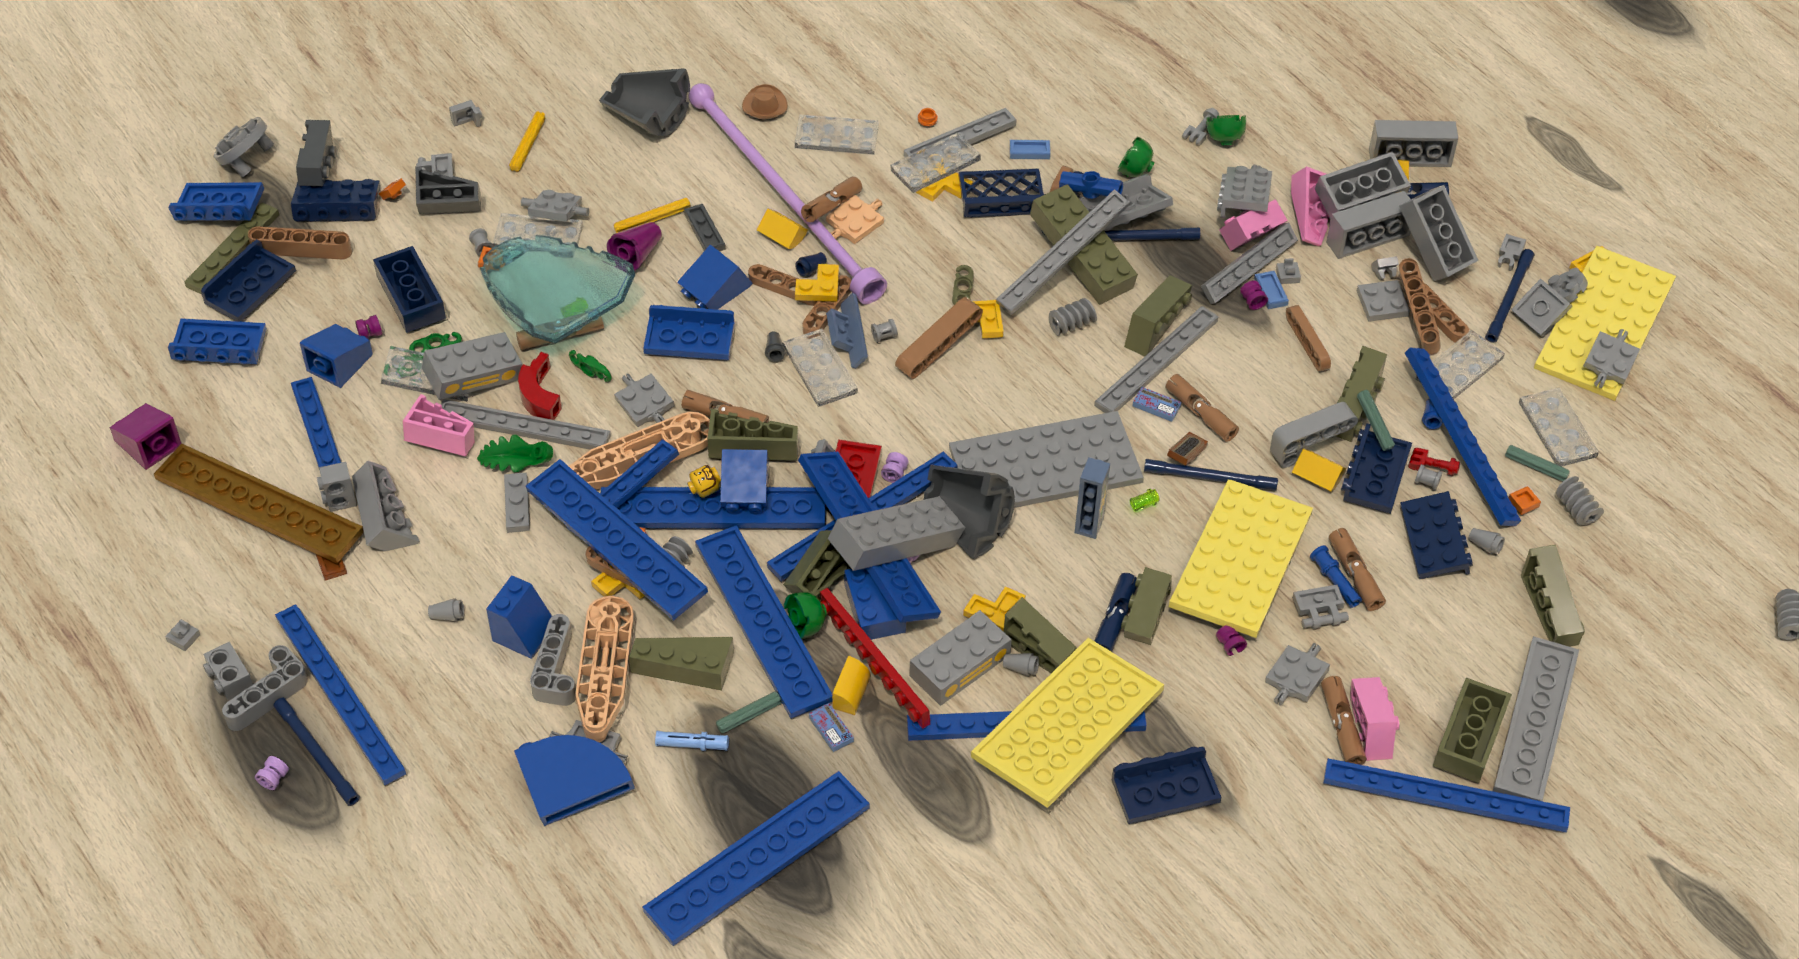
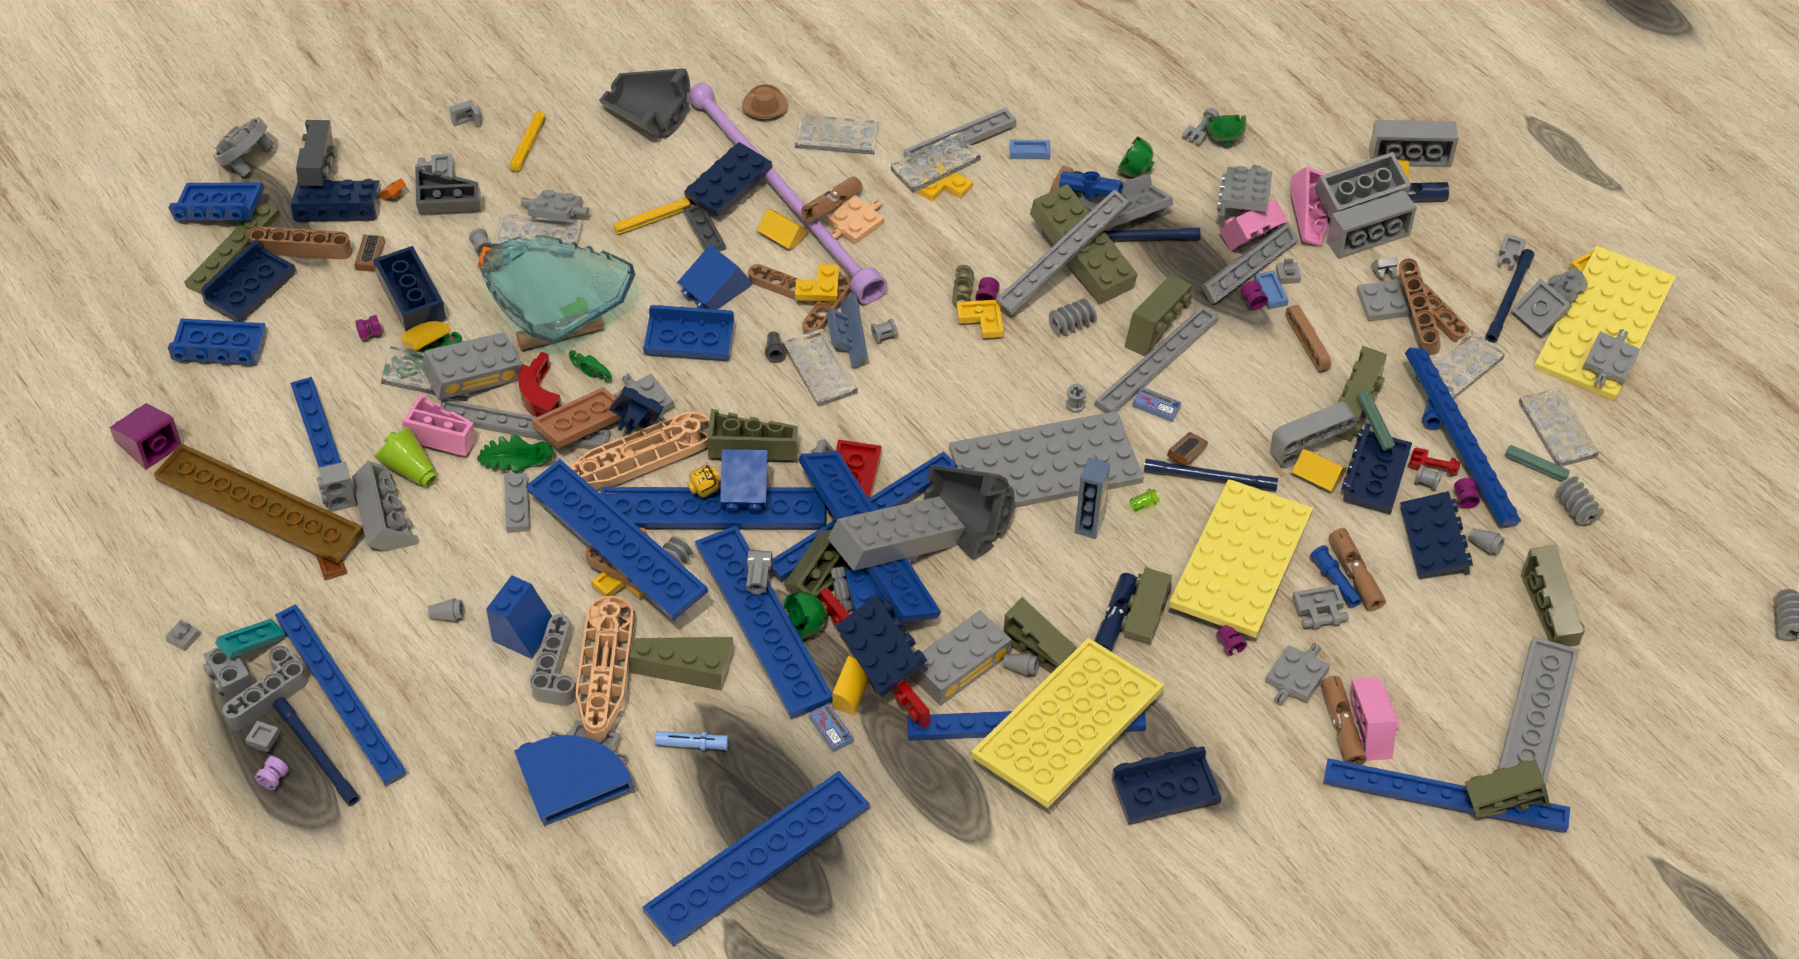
(250, 638): none -> teal plate
(262, 736): none -> light grey tile
(335, 354): blue slope -> none
(370, 248): none -> tile
(407, 457): none -> lime cone
(424, 334): none -> yellow tile
(577, 418): none -> nougat plate
(635, 243): magenta cone -> none
(635, 409): none -> dark blue plate
(639, 474): blue tile -> none
(703, 404): medium nougat piece -> none
(728, 179): none -> dark blue bracket
(748, 712): sand green axle -> none
(758, 567): none -> light grey piece
(809, 264): dark blue cone -> none
(840, 587): none -> light grey axle
(881, 645): none -> dark blue bracket
(894, 467): lavender wheel -> none
(927, 117): orange plate -> none
(938, 337): medium nougat beam -> none
(988, 289): none -> magenta wheel
(994, 611): yellow plate -> none
(1002, 204): dark blue fence -> none
(1076, 398): none -> light grey bush
(1212, 416): medium nougat piece -> none
(1438, 233): light grey brick -> none
(1465, 489): none -> magenta wheel
(1472, 730): olive brick -> none
(1507, 788): none -> olive wedge
(1524, 500): orange plate -> none

